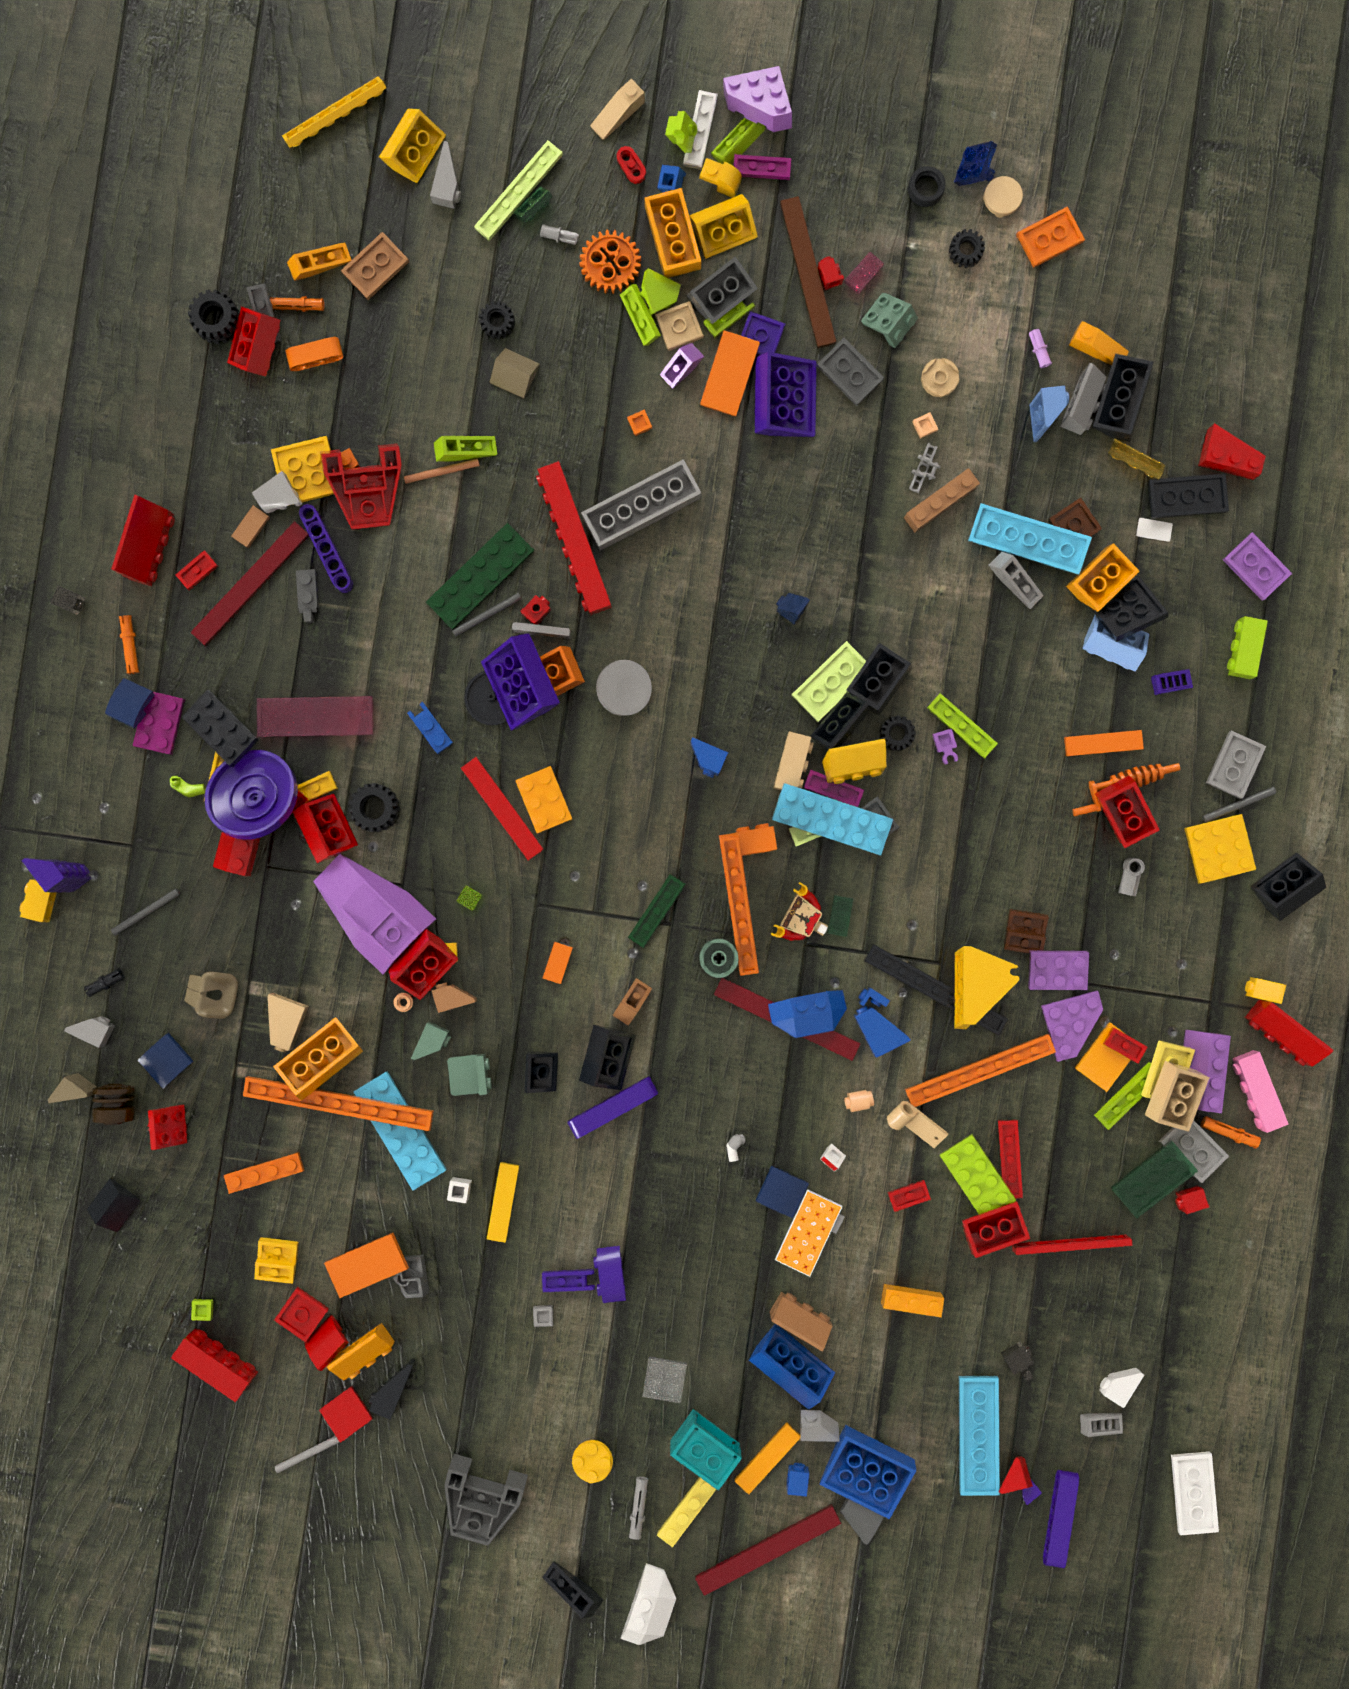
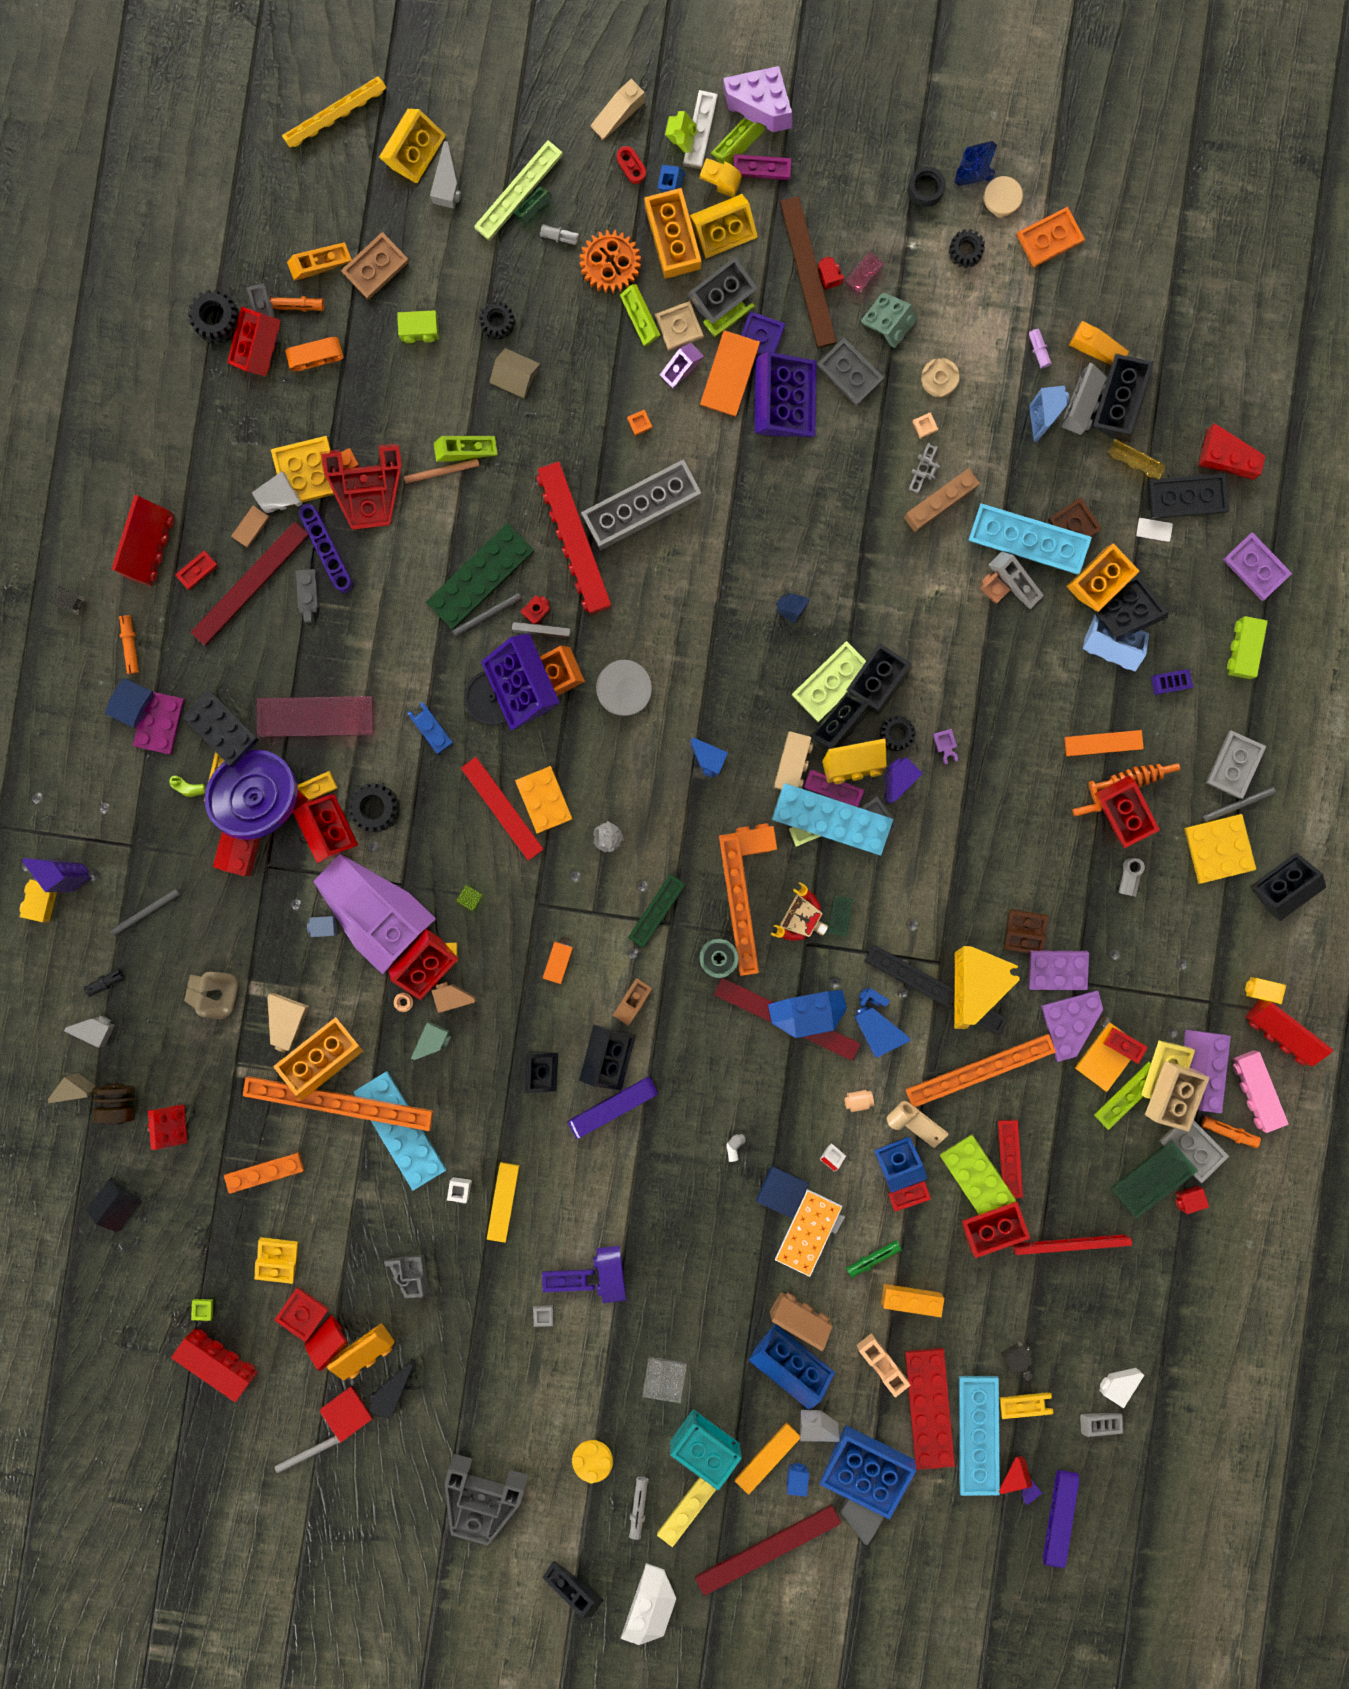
(165, 1060): dark blue slope -> none
(322, 926): none -> sand blue brick
(366, 1265): orange tile -> none
(418, 326): none -> lime brick
(469, 1075): sand green bracket -> none
(607, 837): none -> light grey piece
(658, 291): lime slope -> none
(853, 1270): none -> green pin
(883, 1364): none -> light nougat arch
(899, 778): none -> dark purple slope
(900, 1164): none -> blue slope
(929, 1409): none -> red plate
(962, 725): lime plate -> none
(994, 587): none -> nougat bracket
(1024, 1405): none -> yellow hinge
(1194, 1493): white plate -> none

